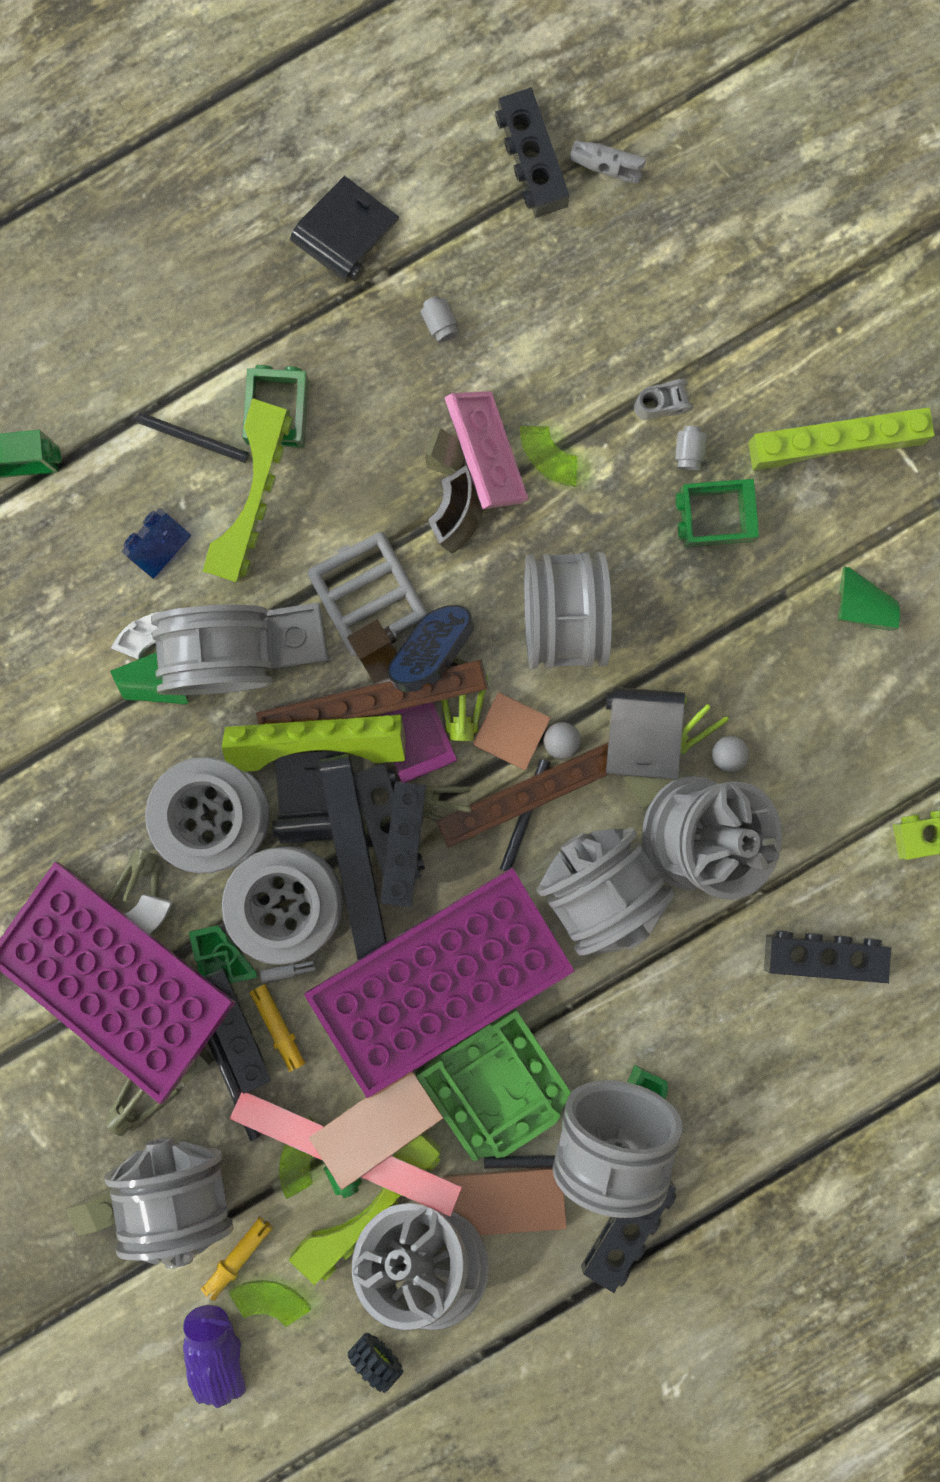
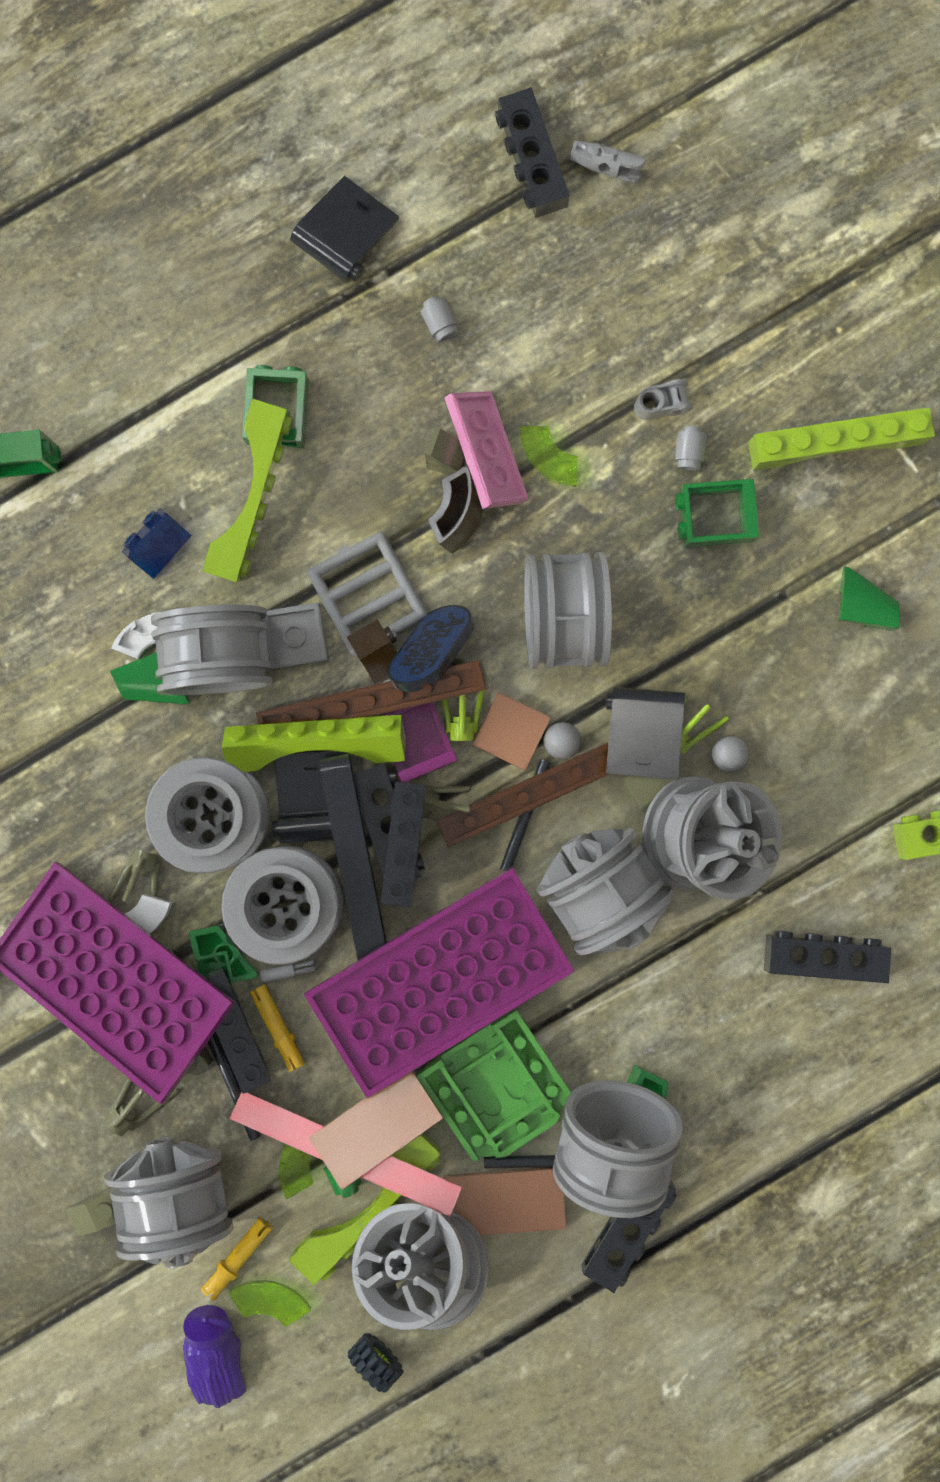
(192, 437): black bar -> none

